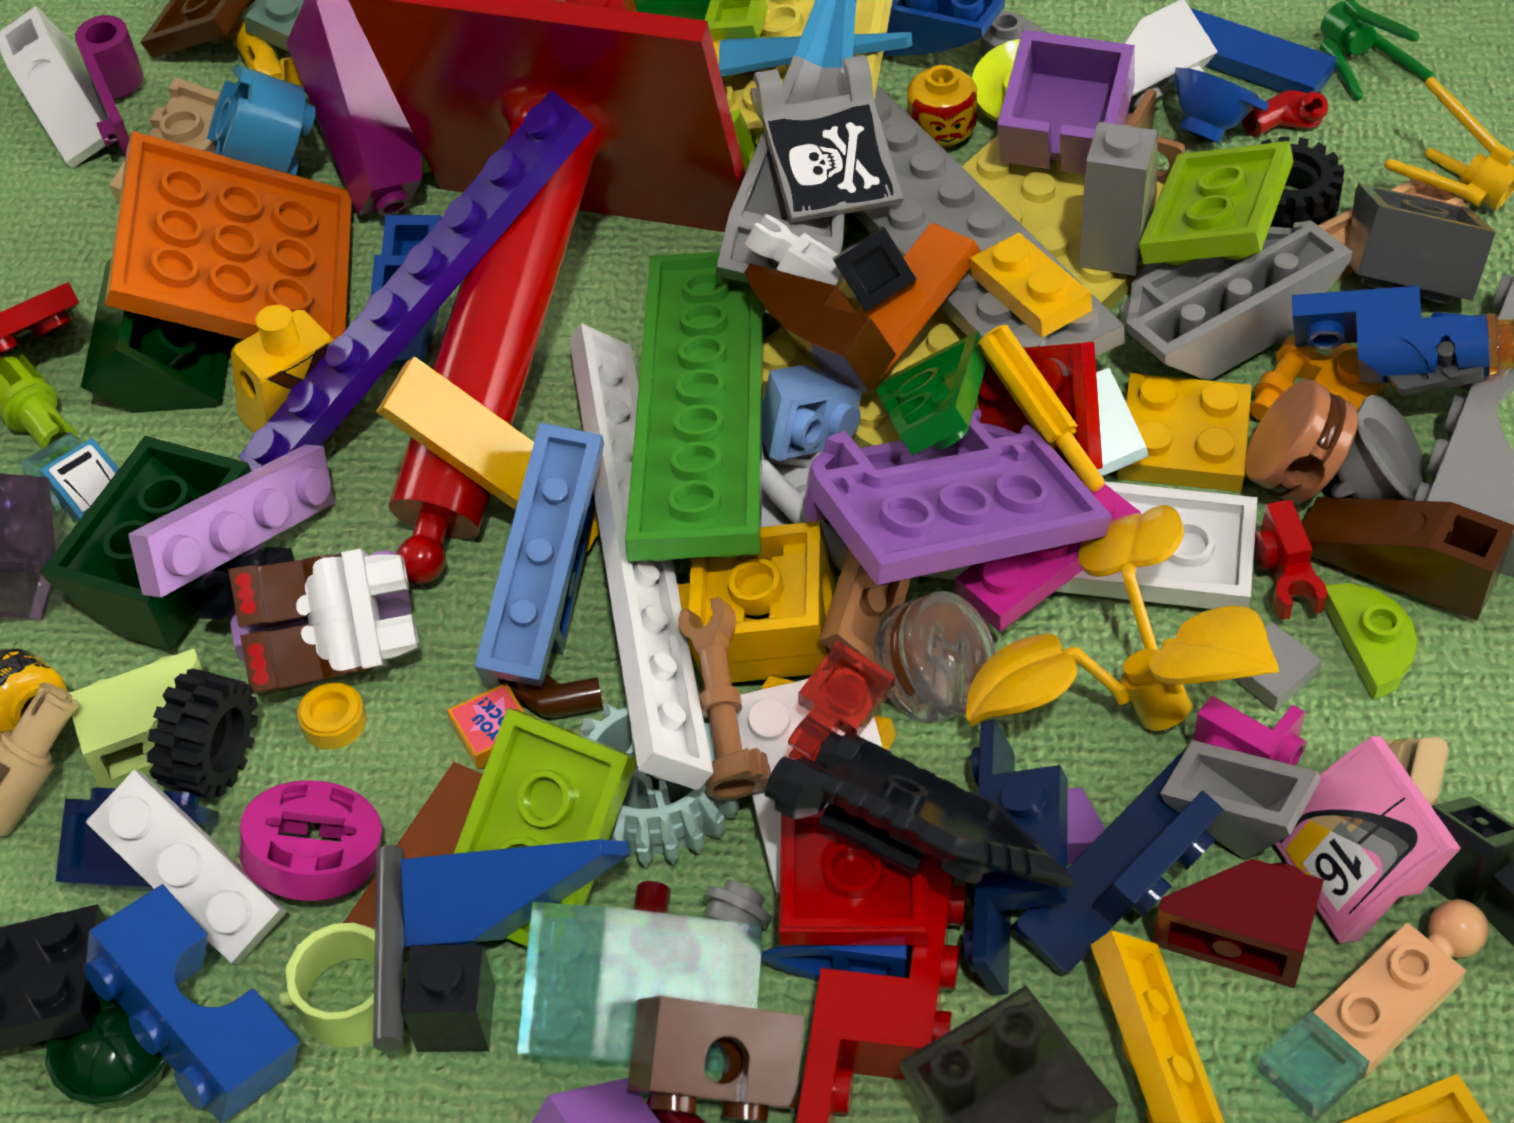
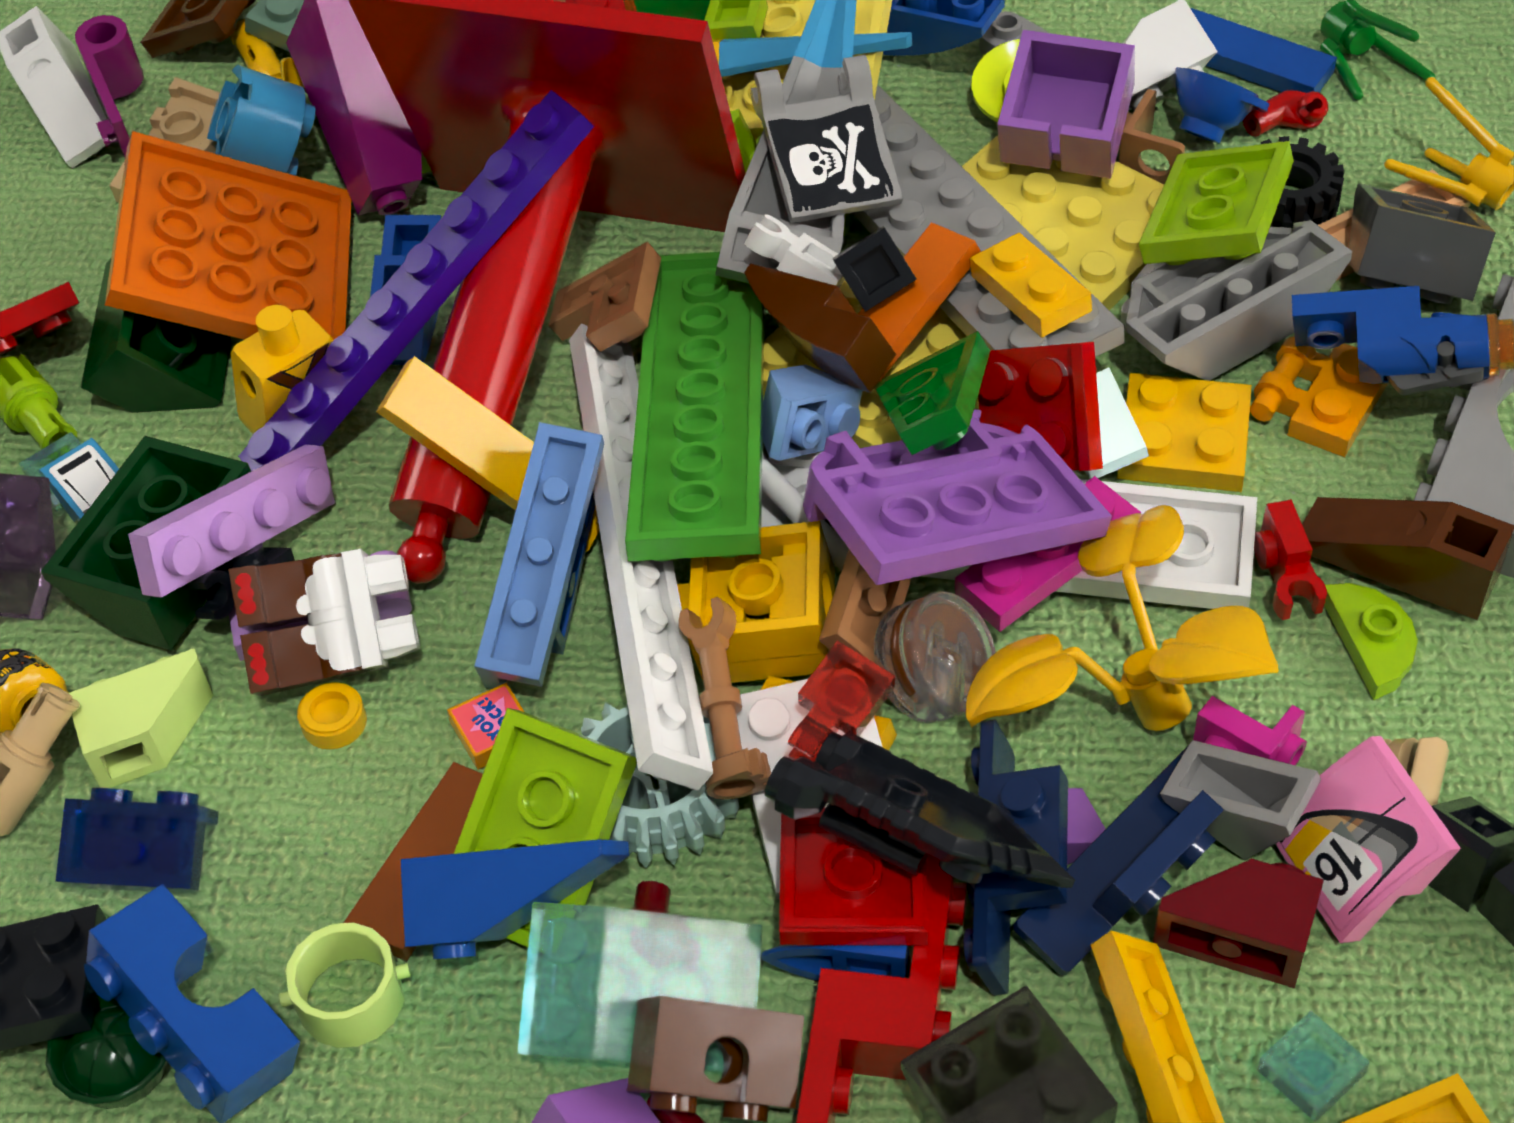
(176, 852): white plate -> none
(202, 733): black tyre -> none
(308, 866): dark pink piece -> none
(388, 951): dark grey bar -> none
(449, 998): black brick -> none
(558, 698): reddish brown arm -> none
(610, 300): none -> medium nougat plate
(735, 904): light grey plate -> none
(943, 104): yellow head -> none
(1037, 400): yellow axle -> none
(1117, 197): light grey slope -> none
(1296, 669): light grey tile -> none
(1301, 441): nougat head -> none
(1383, 457): light grey piece -> none
(1405, 981): light nougat plate -> none

